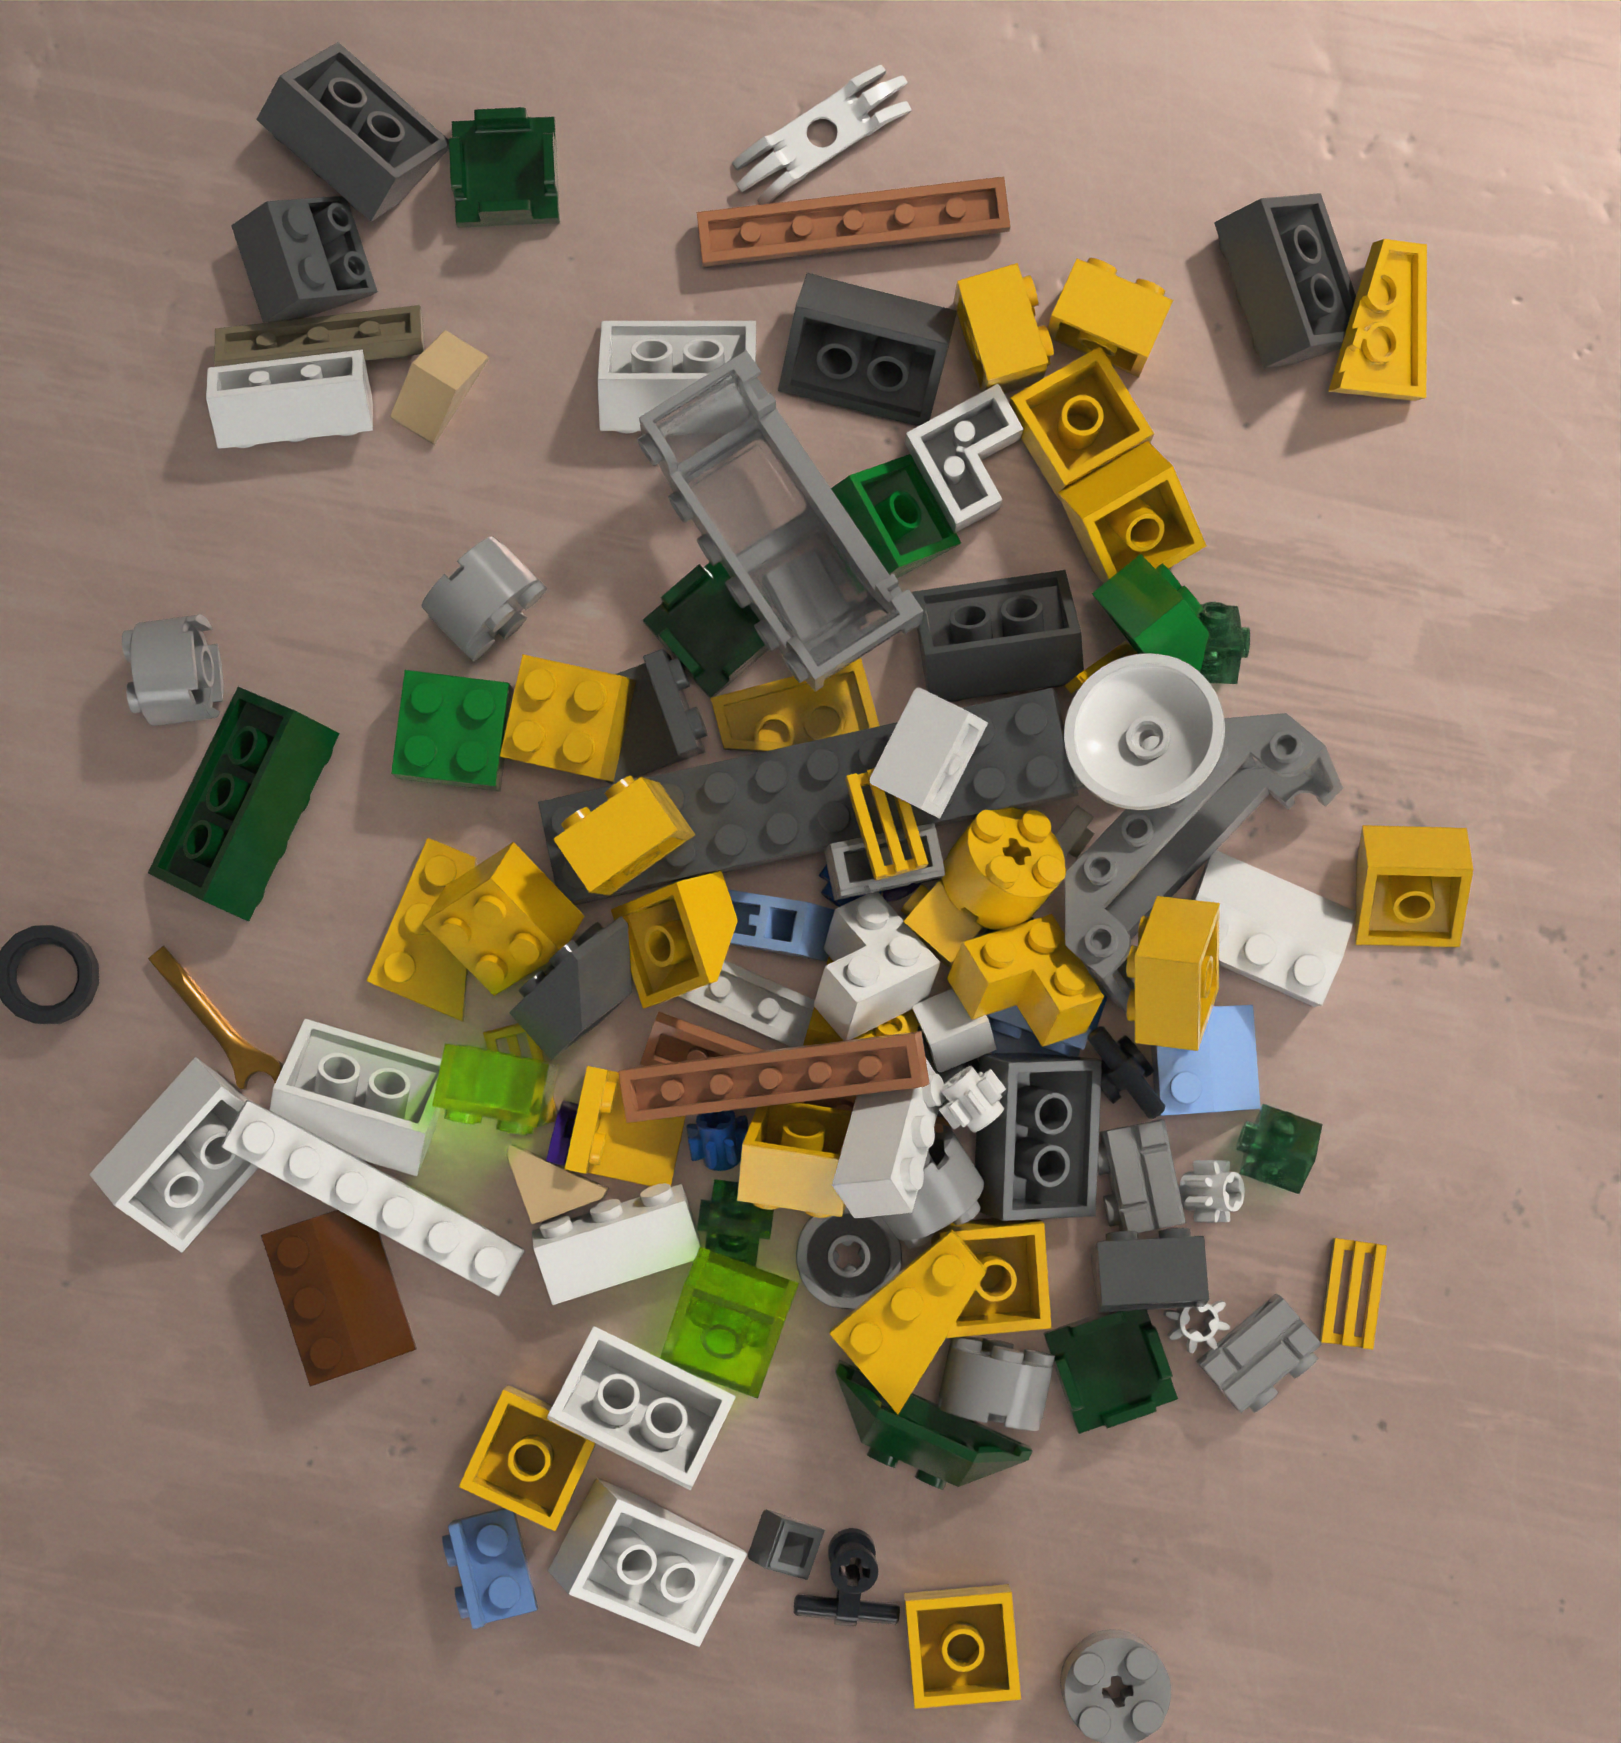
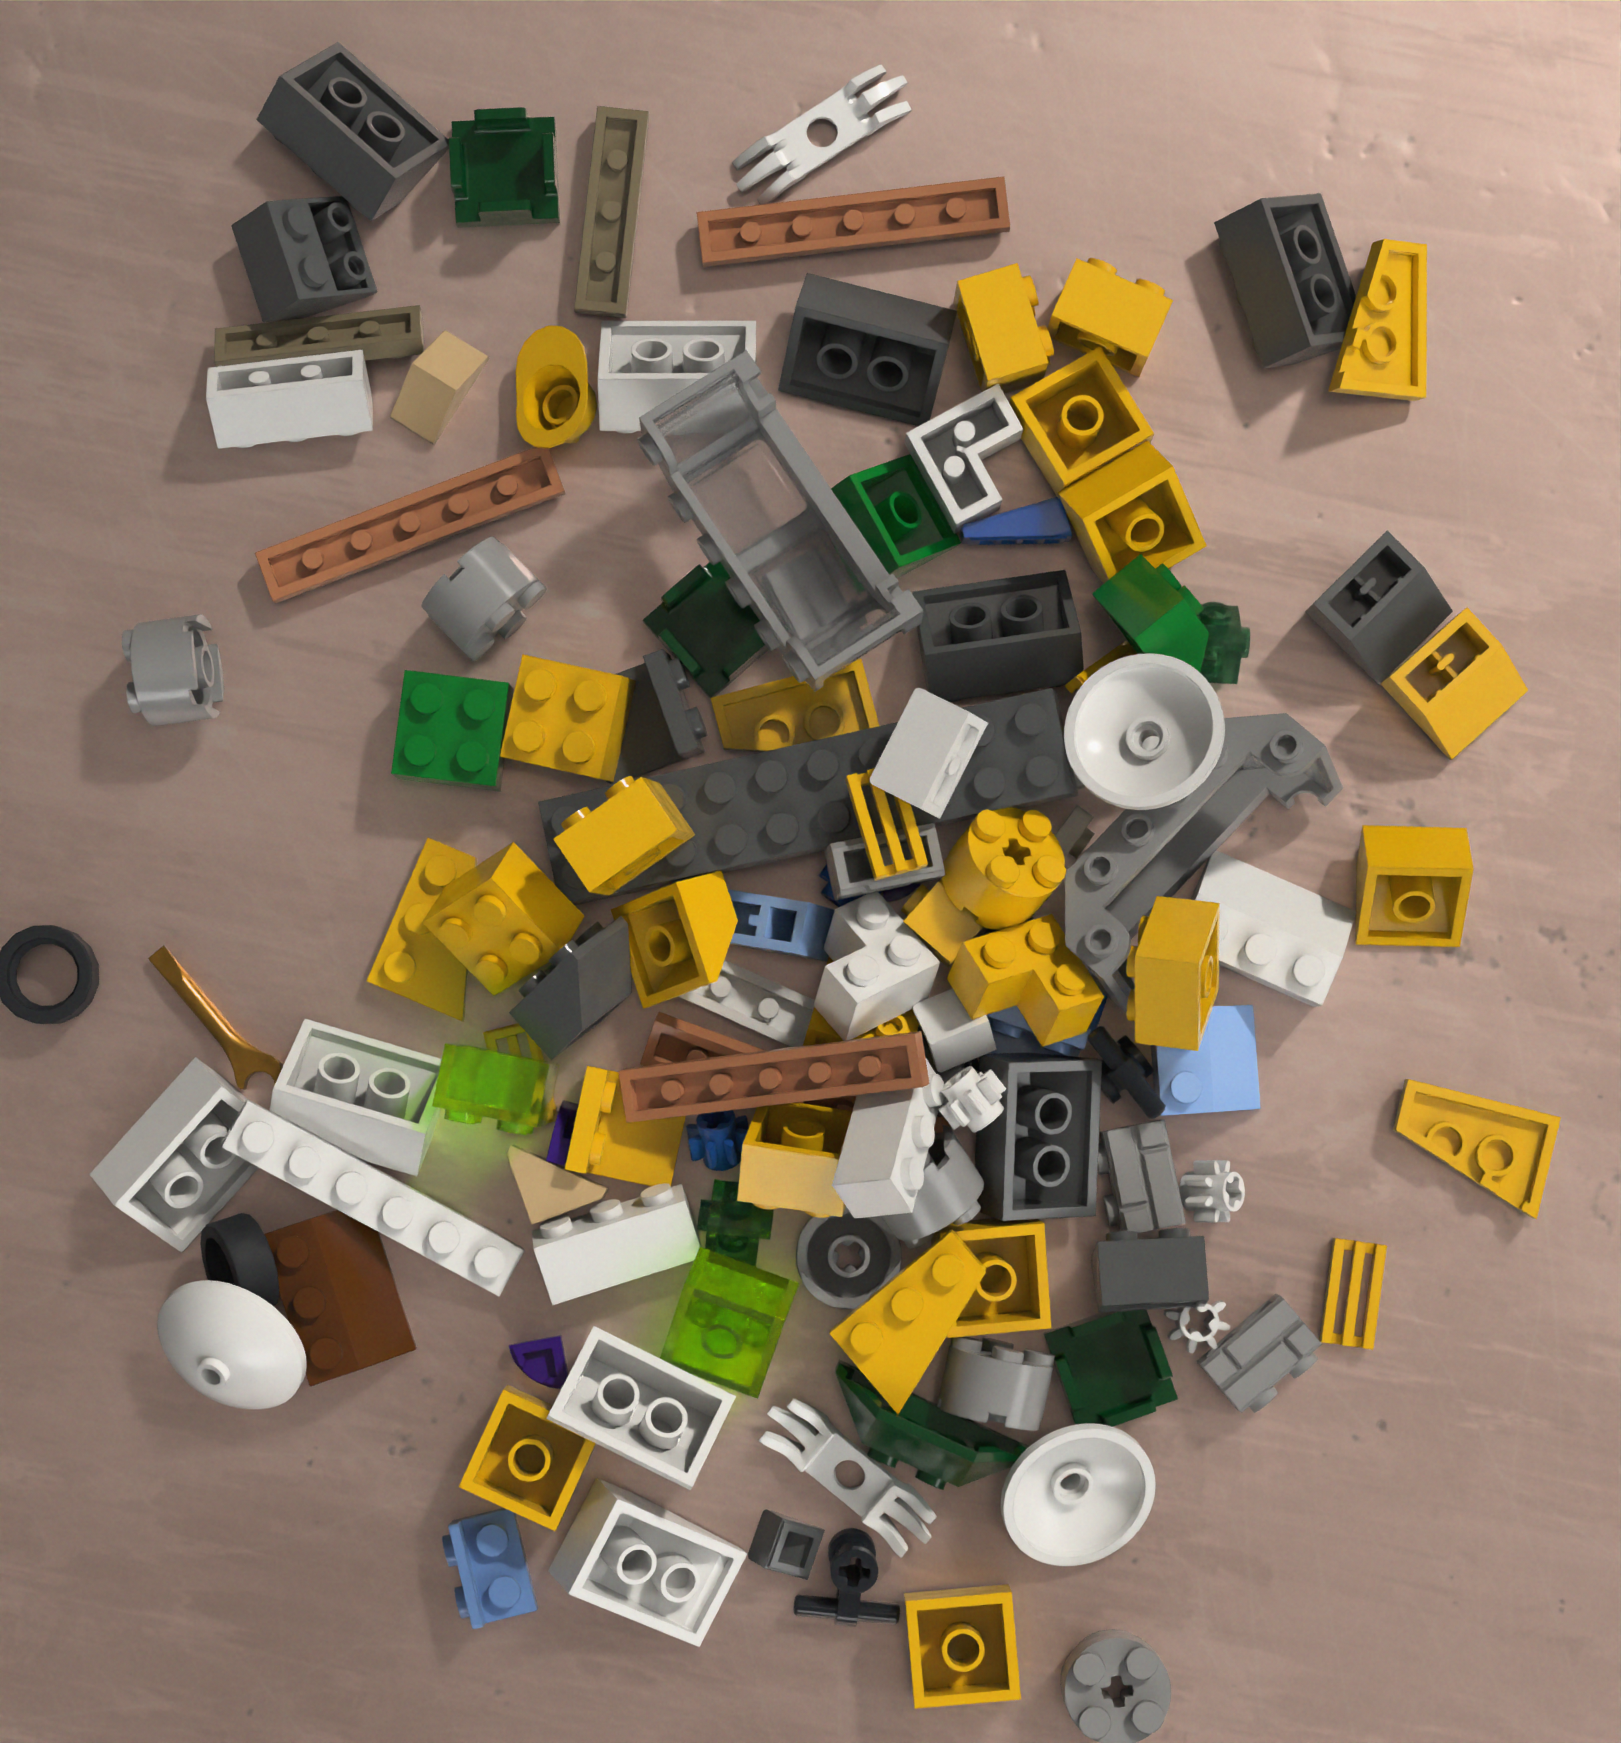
(231, 1345): none -> white dish
(239, 1254): none -> black tyre
(244, 803): dark green slope -> none
(409, 523): none -> nougat plate
(542, 1360): none -> dark purple tile
(553, 388): none -> yellow piece
(611, 212): none -> dark tan plate
(869, 1499): none -> white piece
(1031, 524): none -> blue slope
(1088, 1512): none -> white dish
(1279, 1148): clear green brick -> none
(1381, 607): none -> dark grey slope
(1456, 683): none -> yellow slope
(1483, 1139): none -> yellow wing

